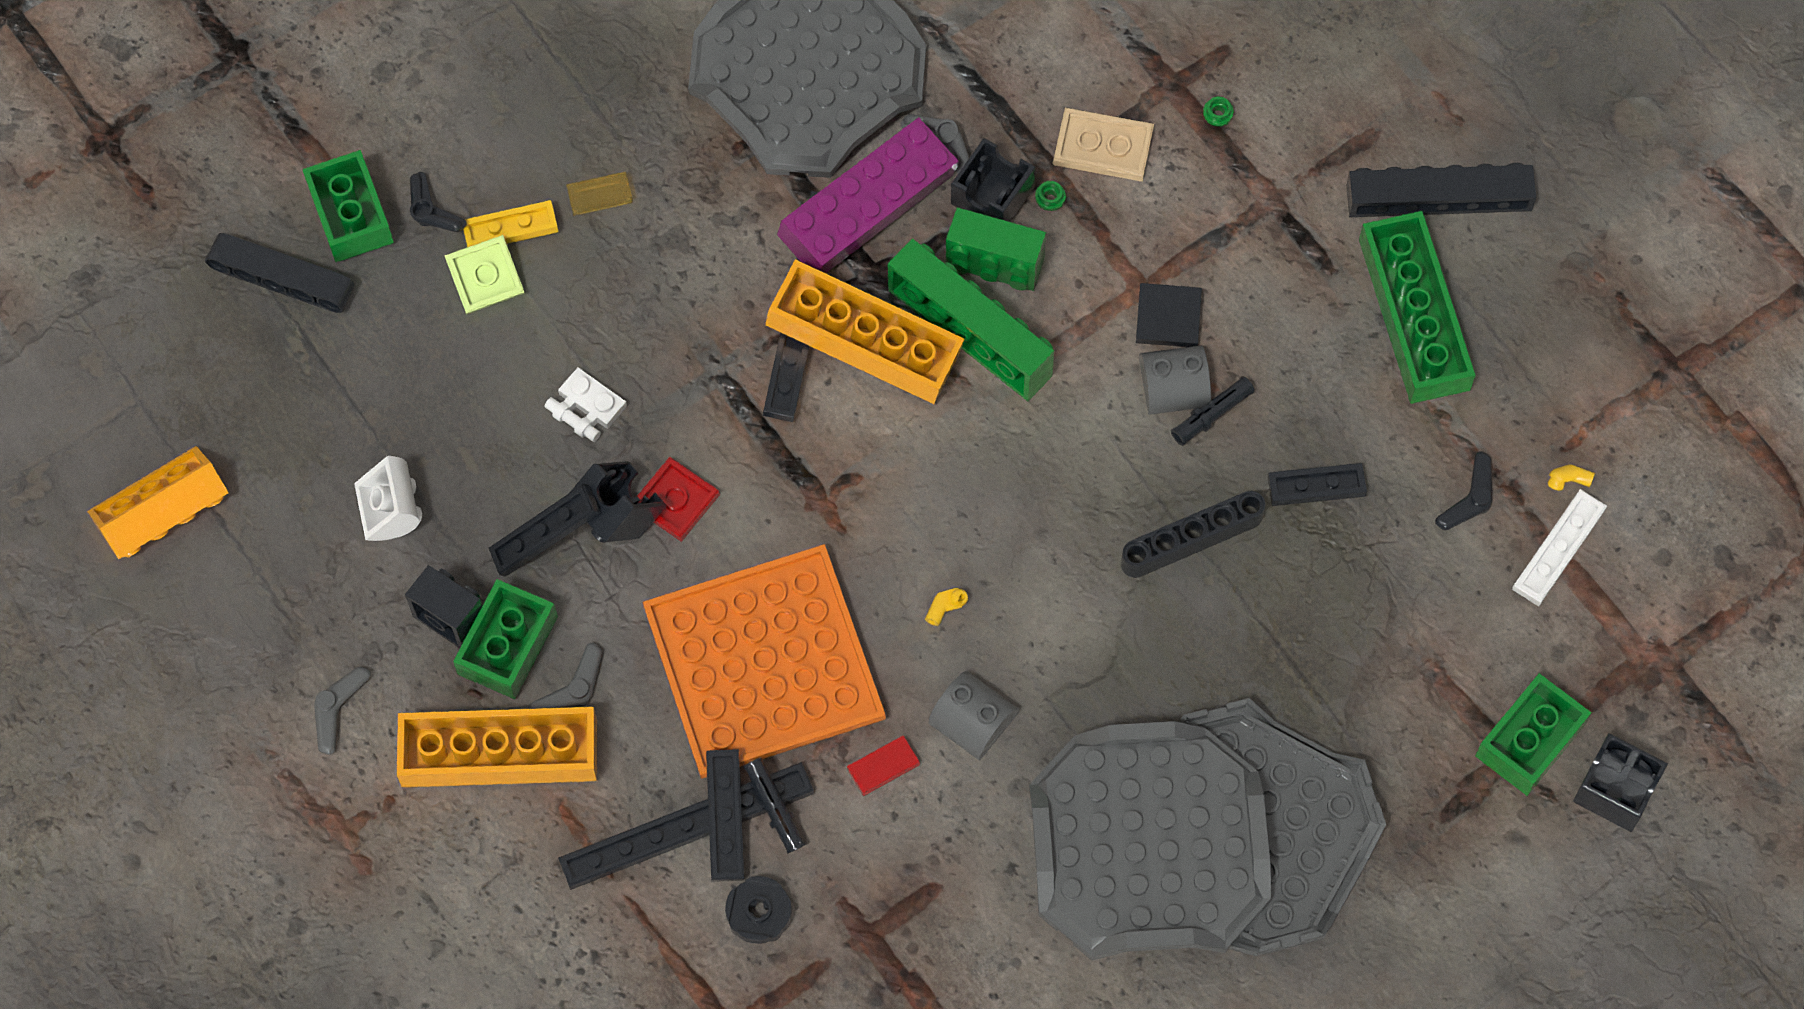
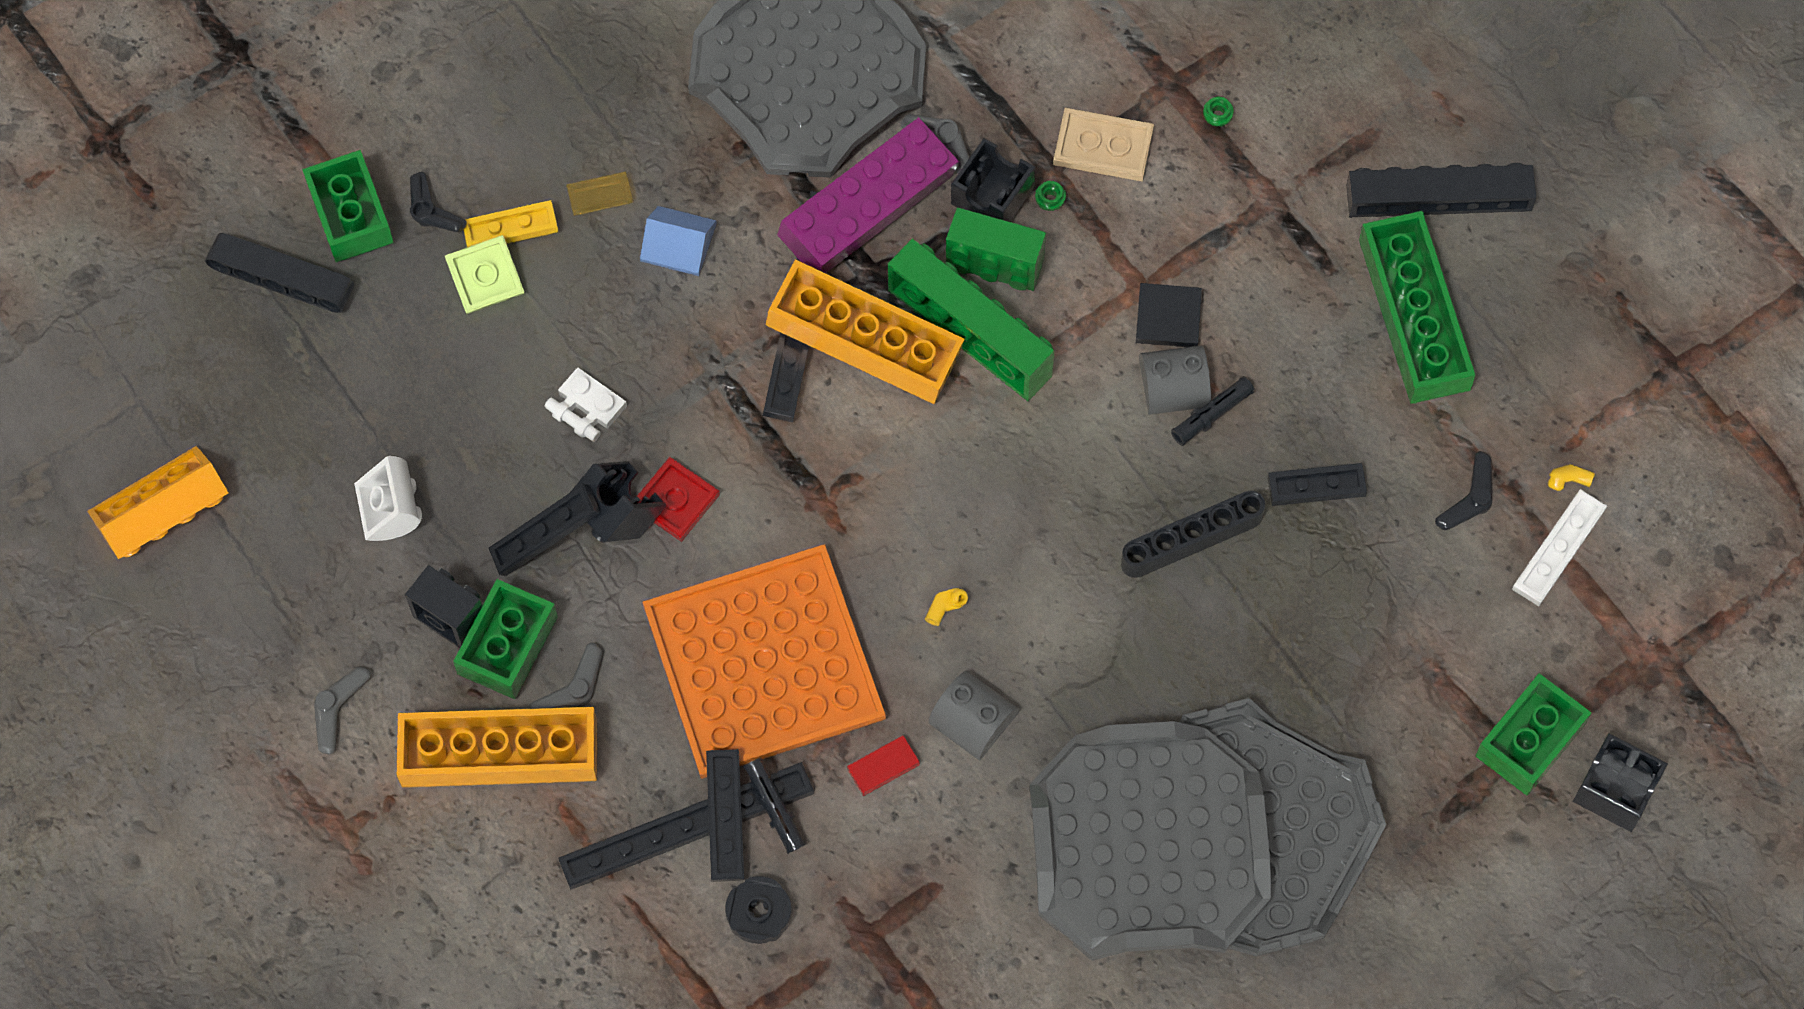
(676, 240): none -> medium blue slope

